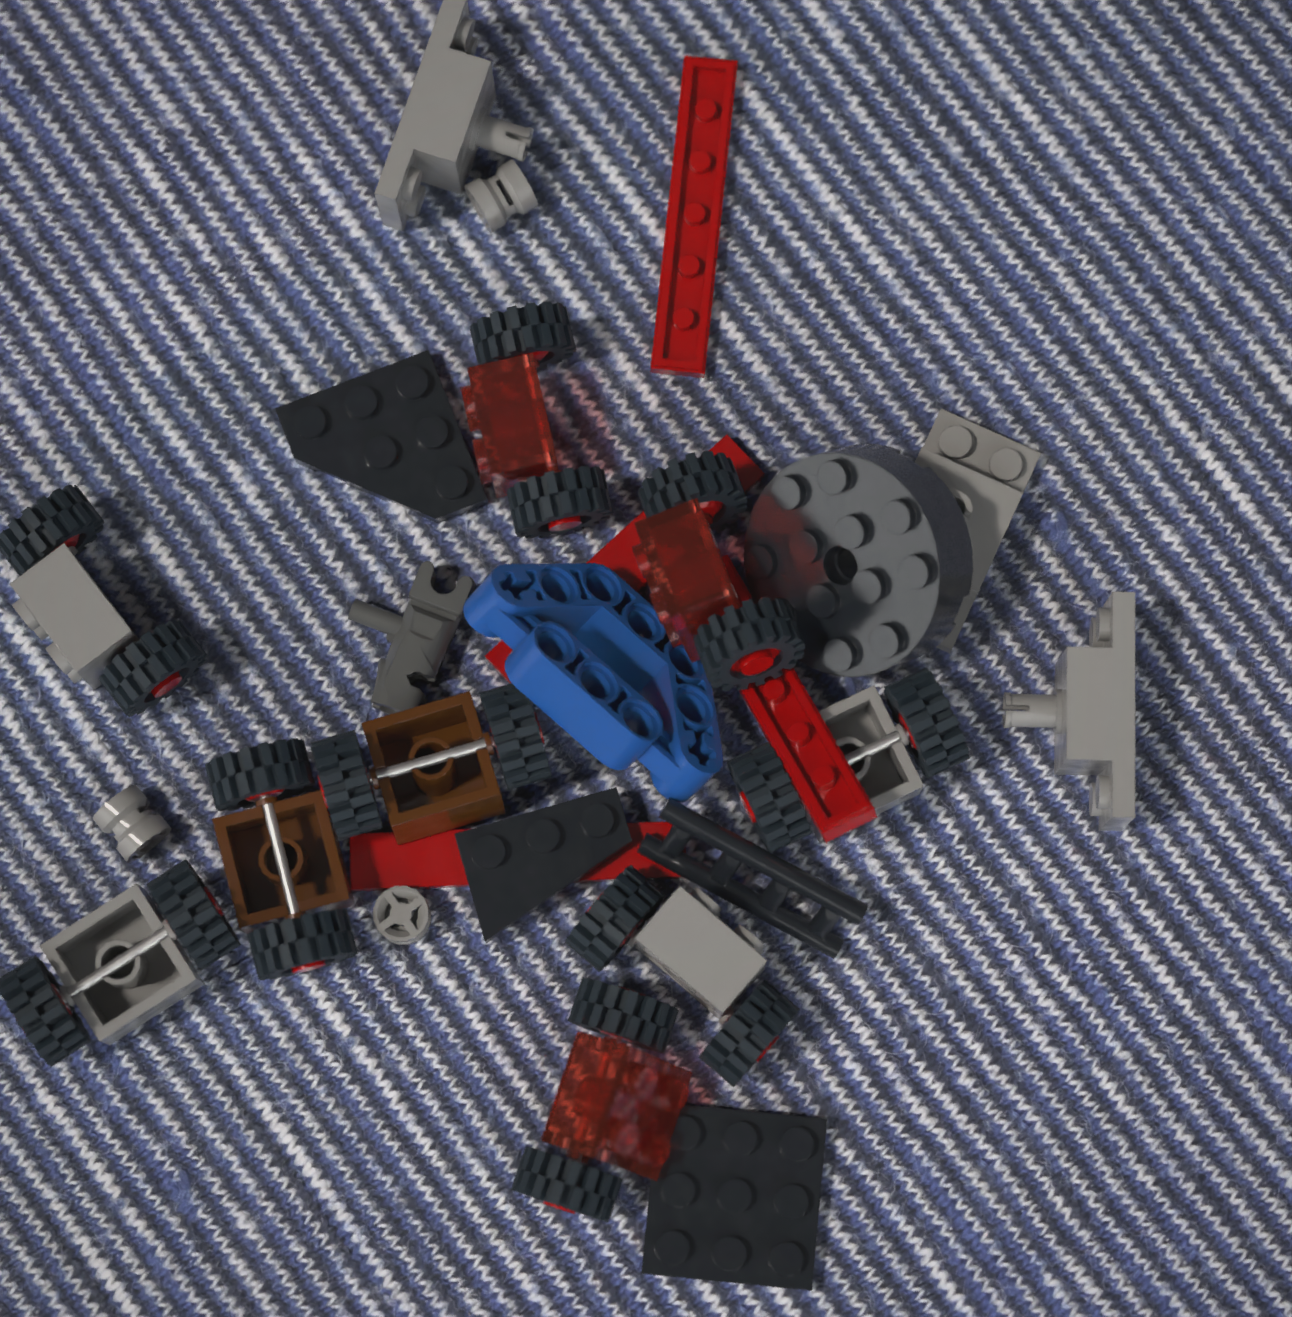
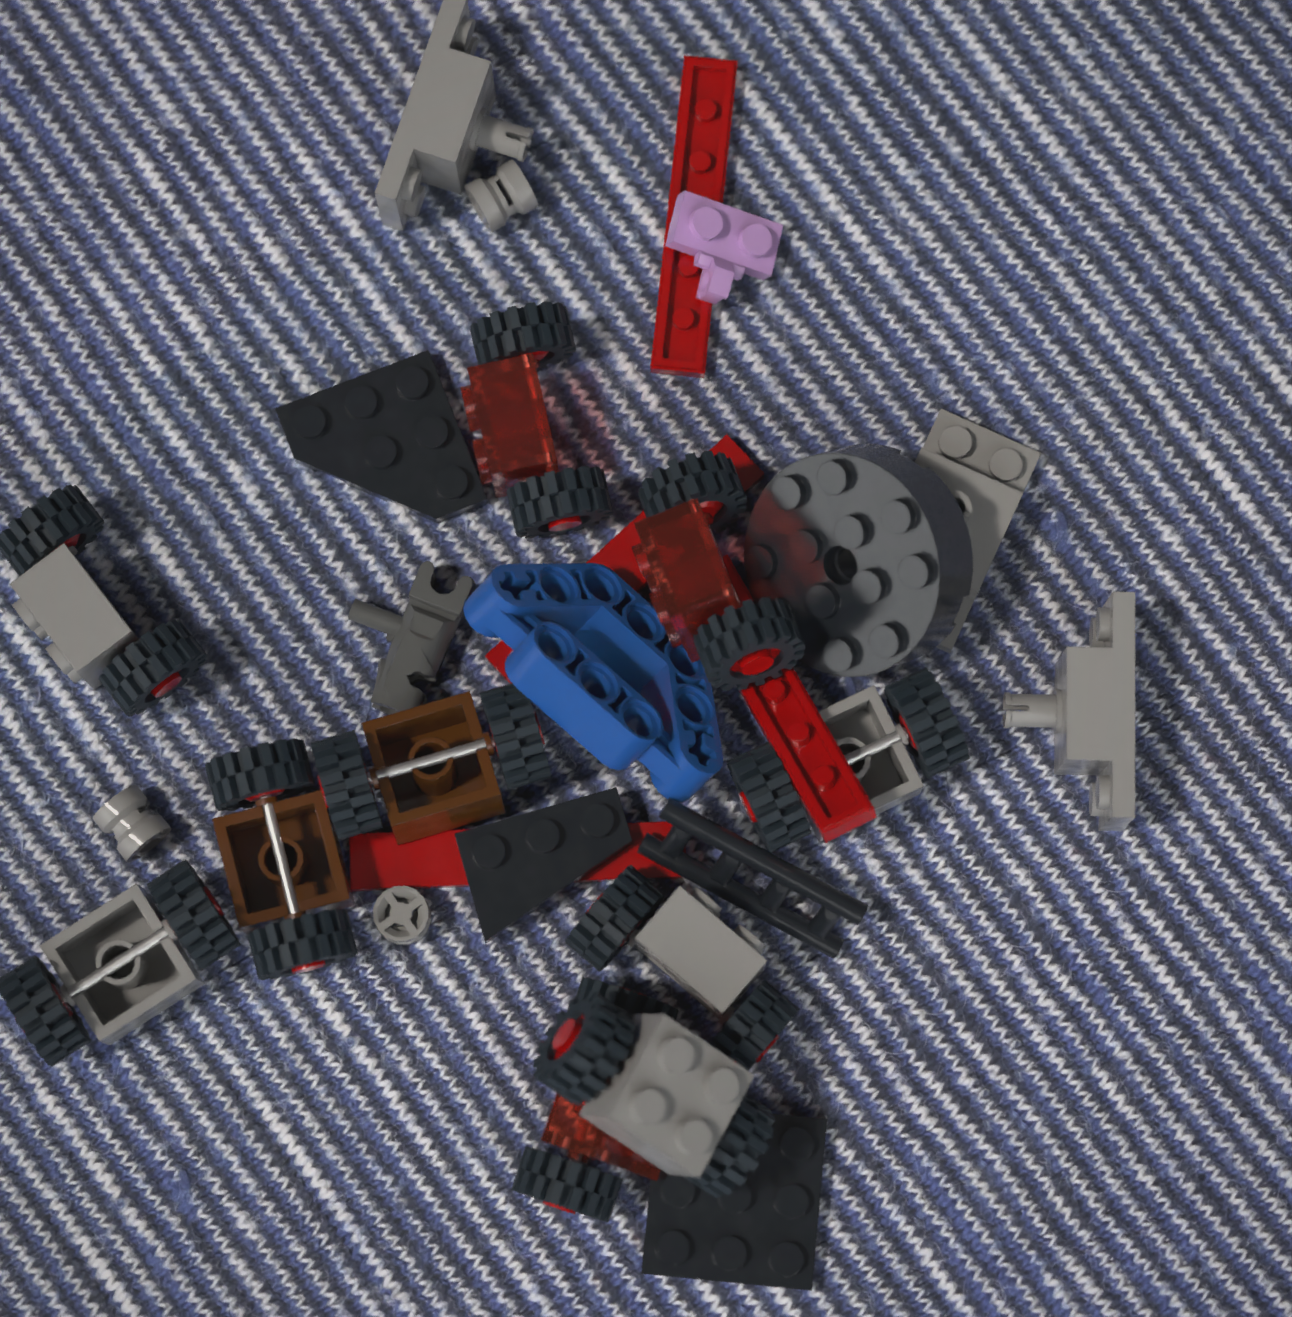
(657, 1091): none -> brick
(723, 243): none -> lavender hinge

